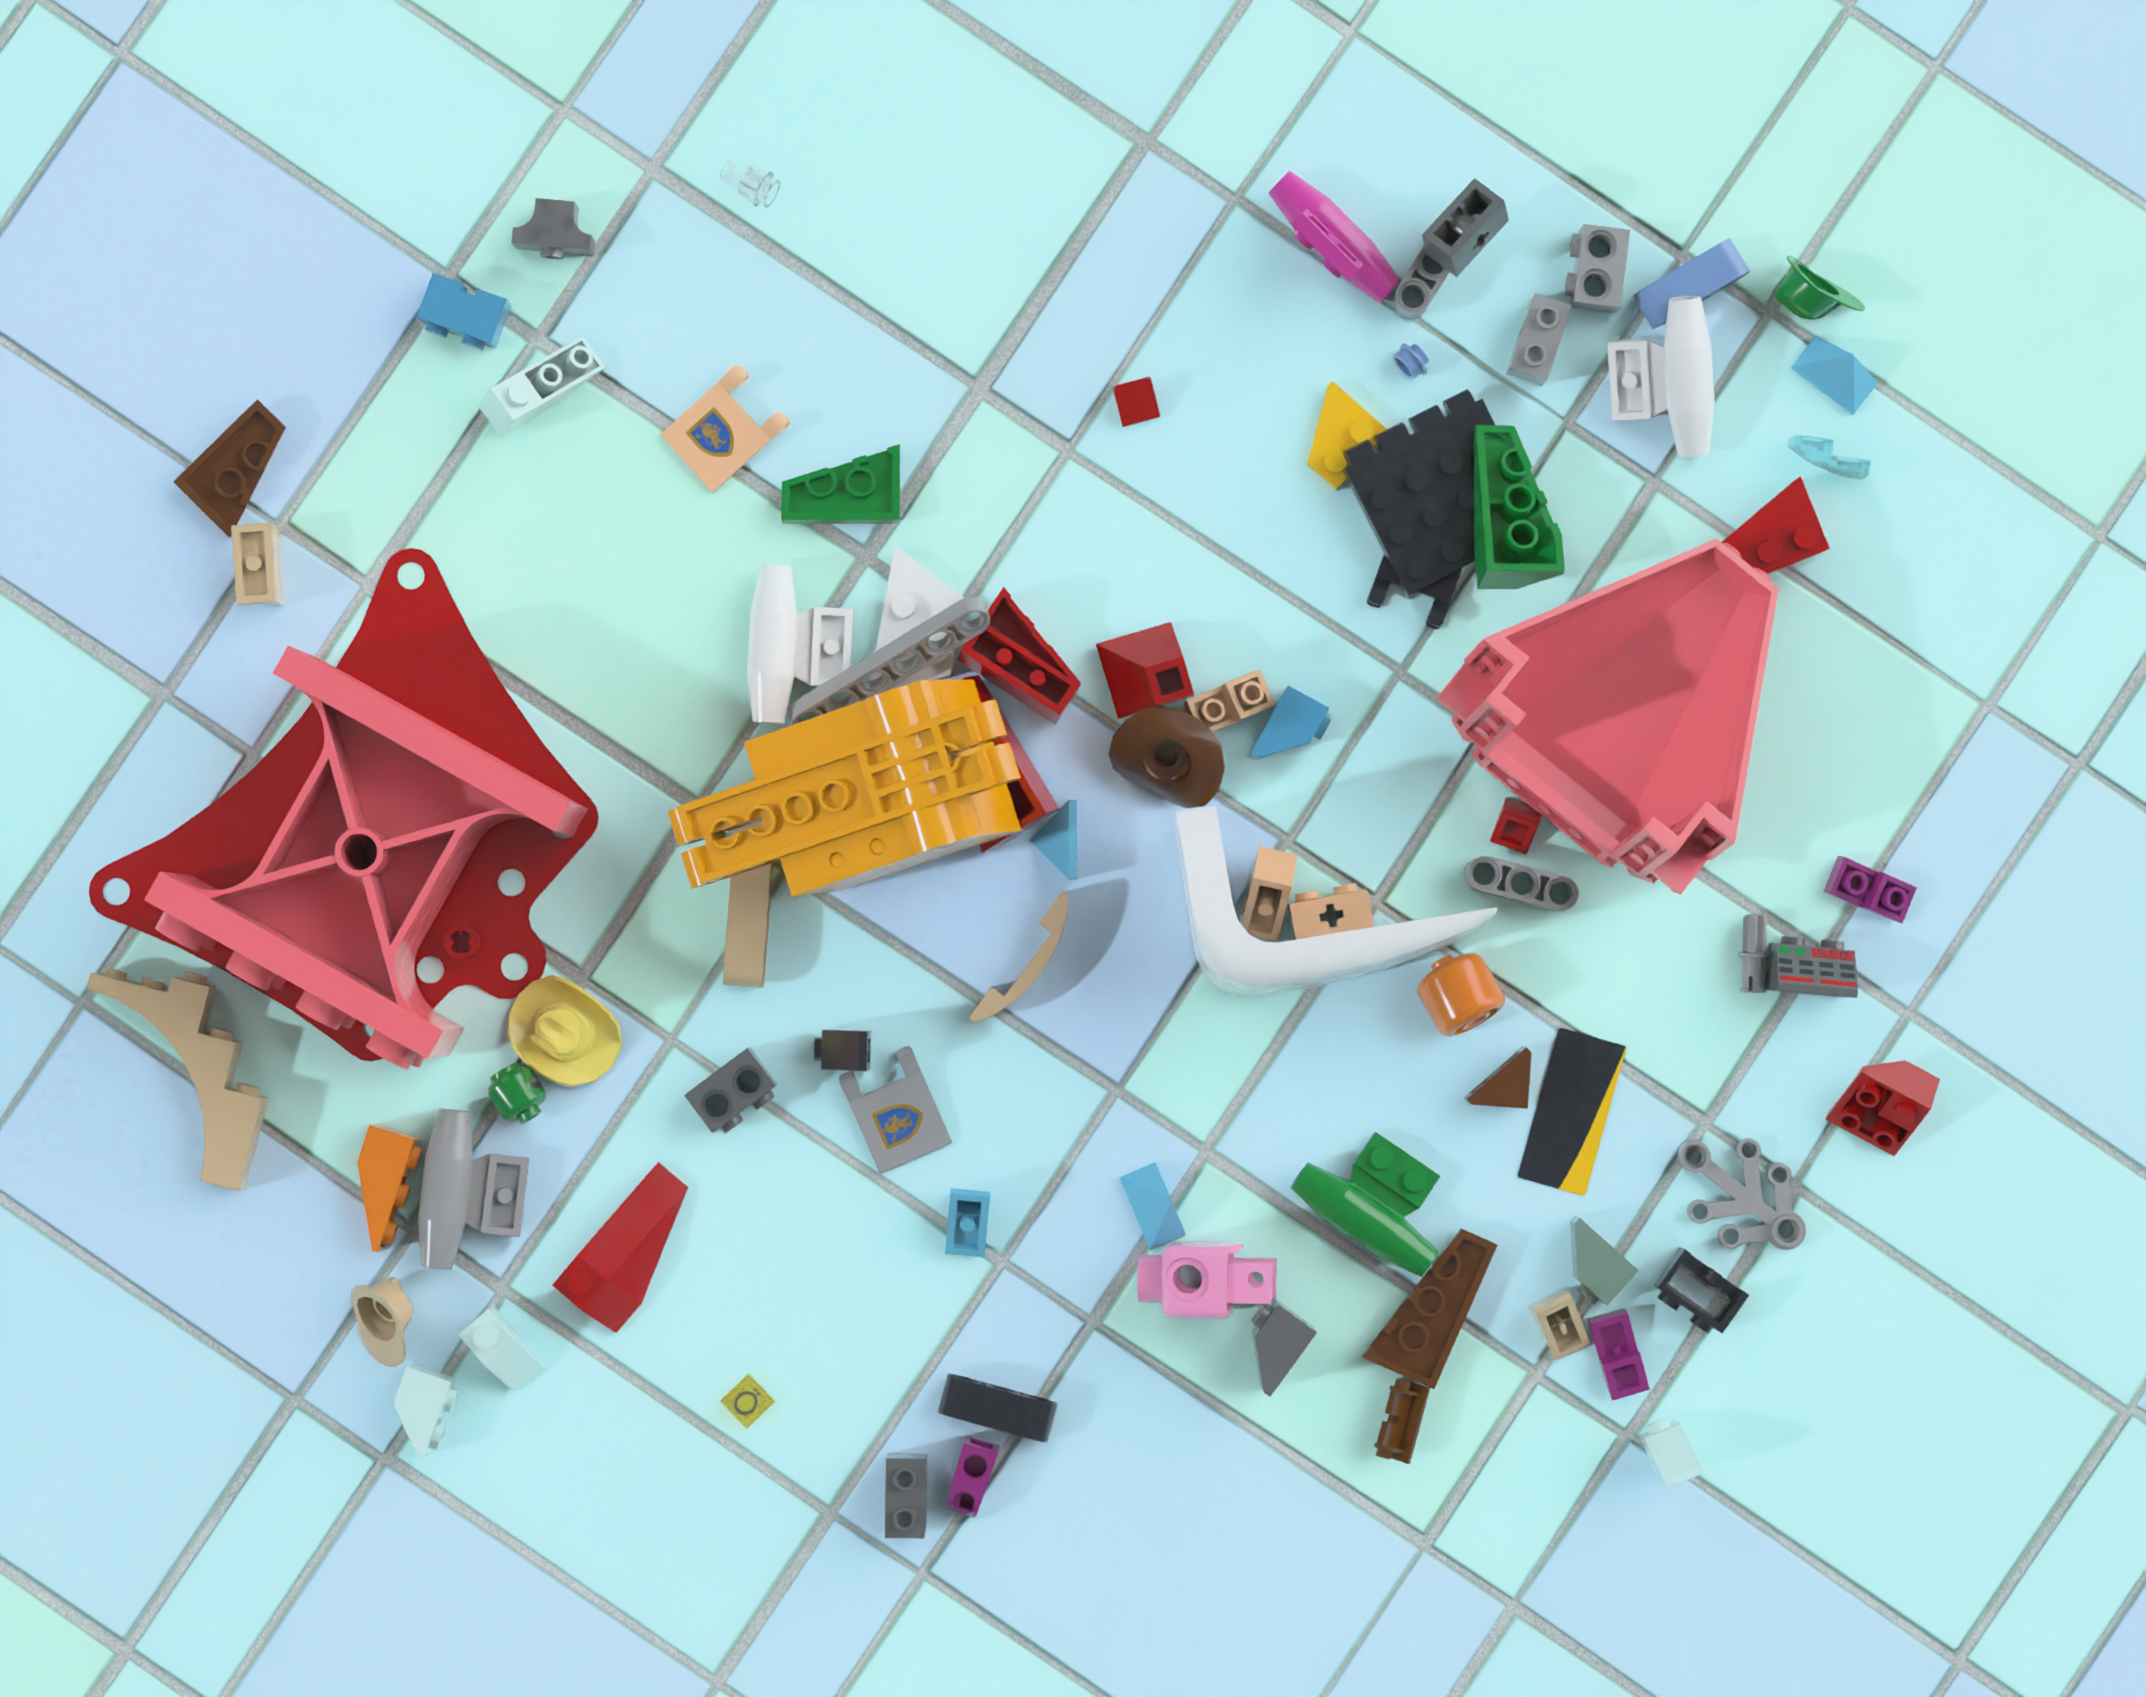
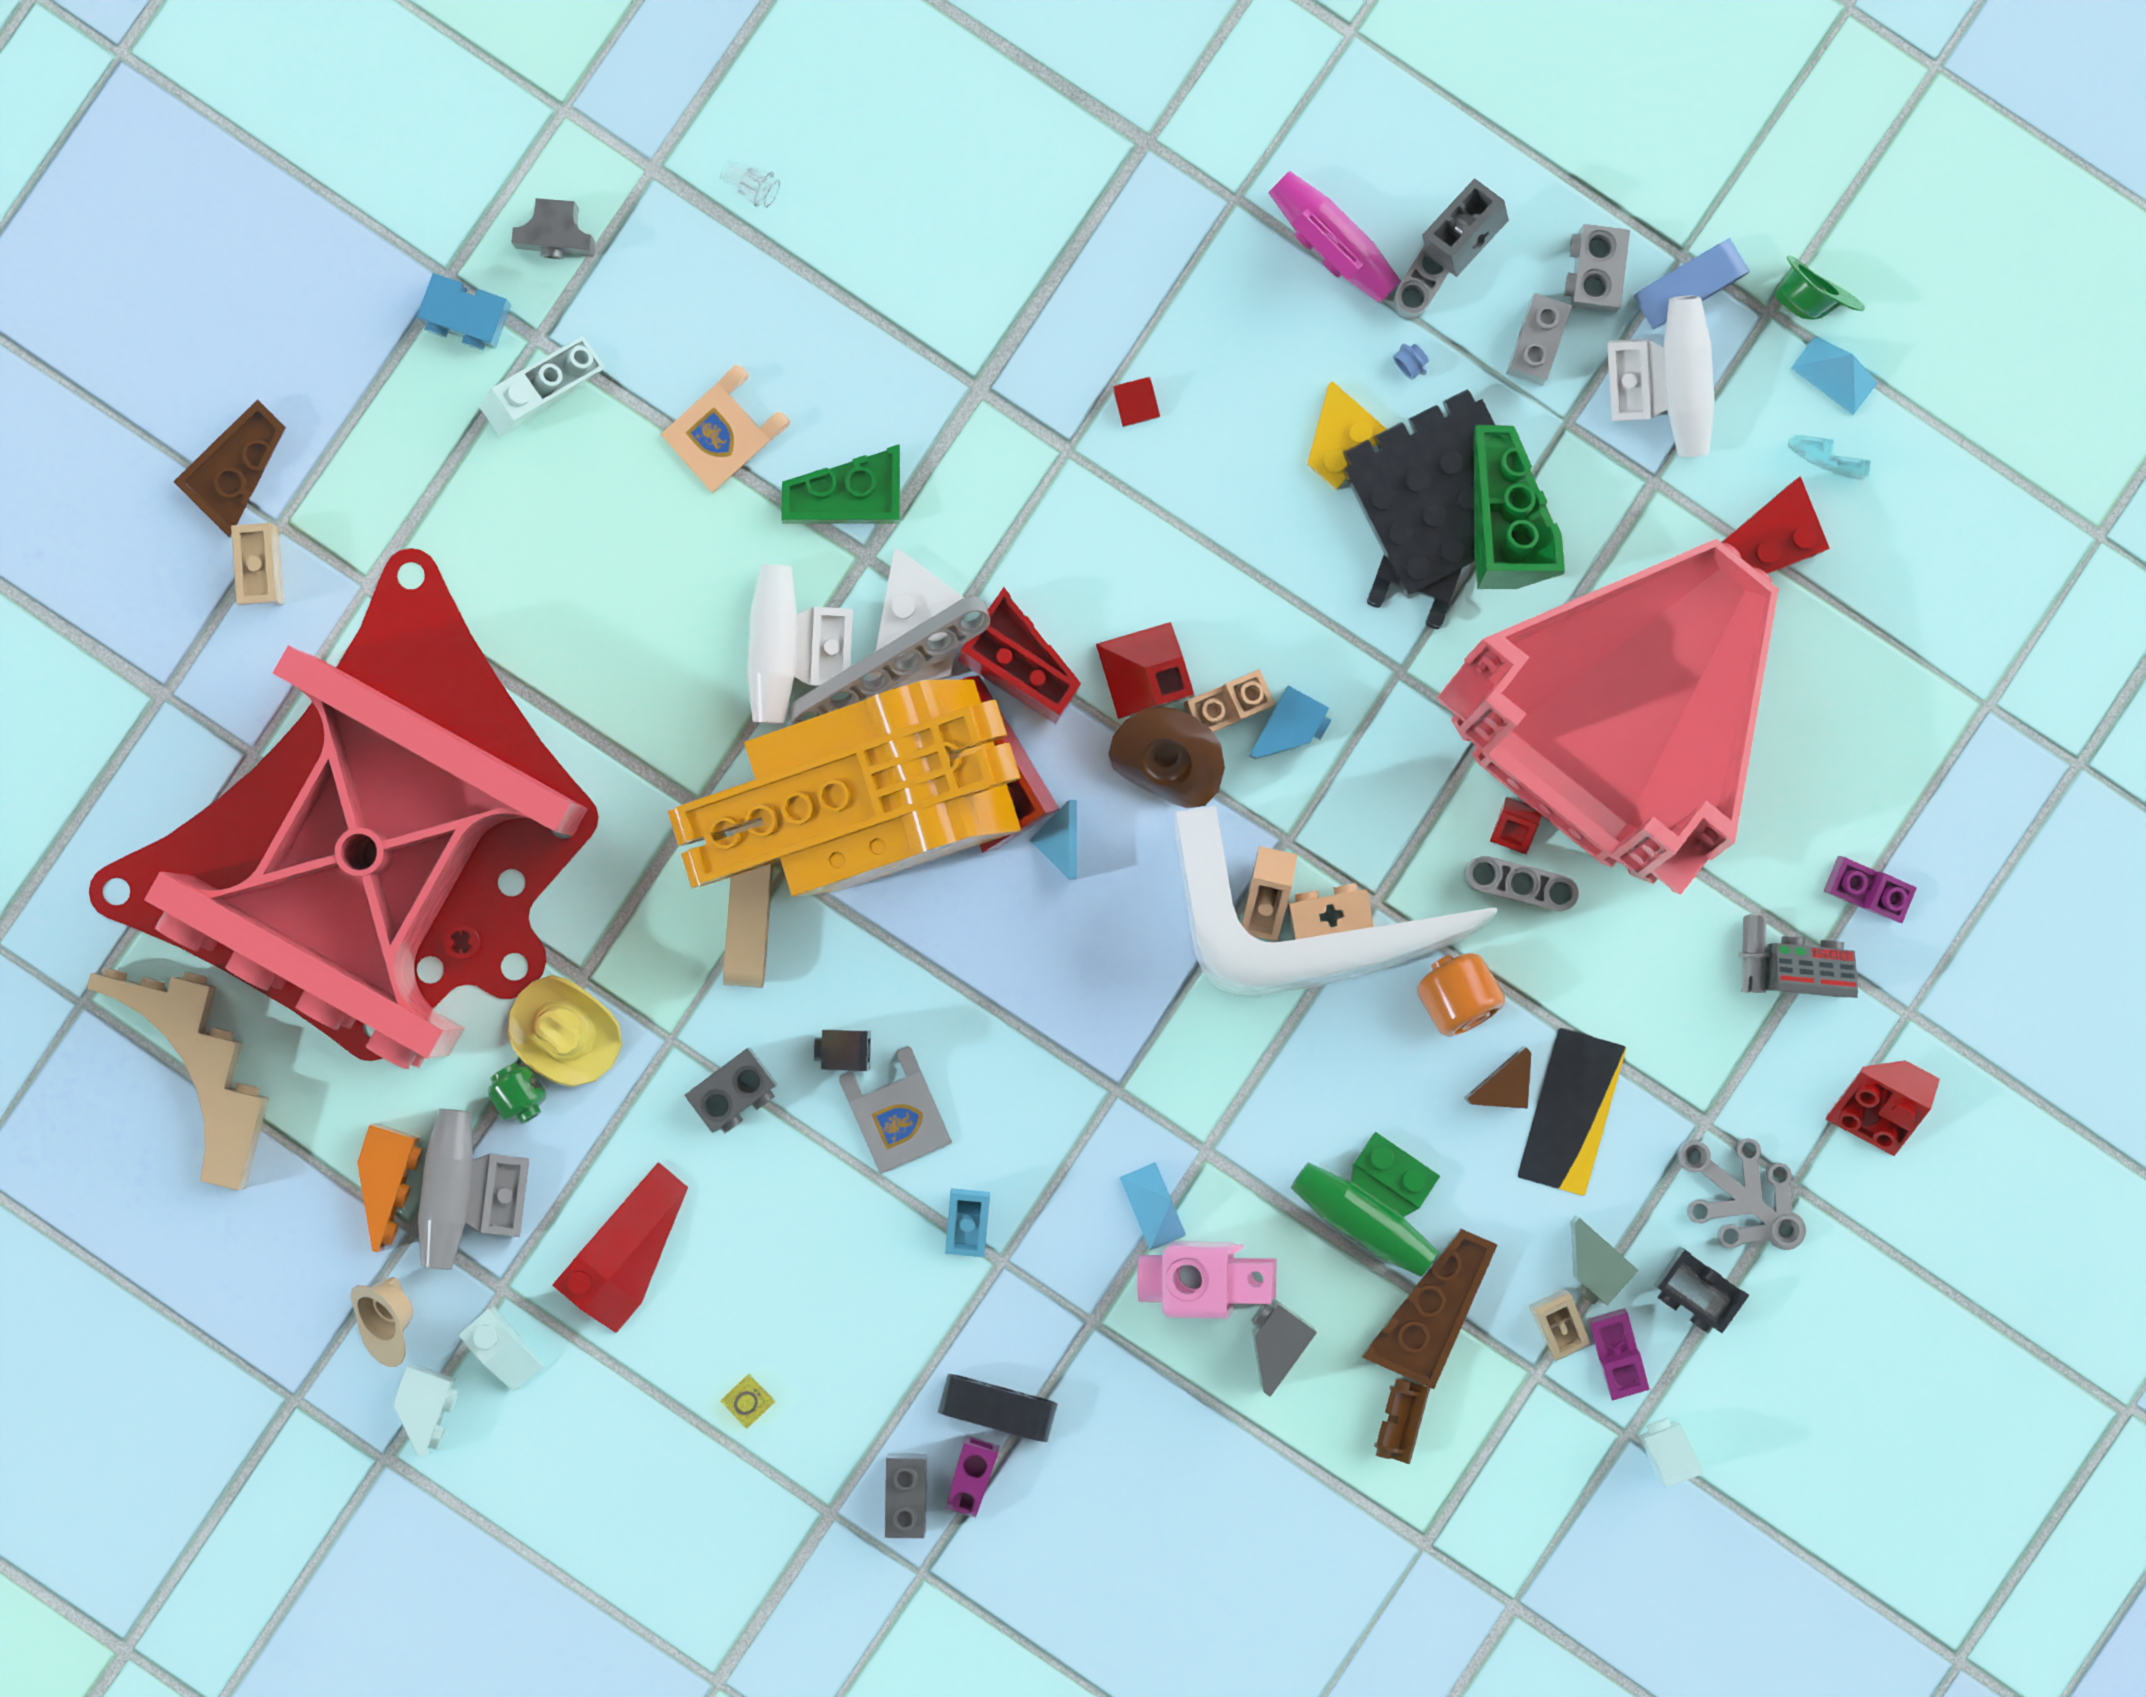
(995, 1001): tan slope -> none

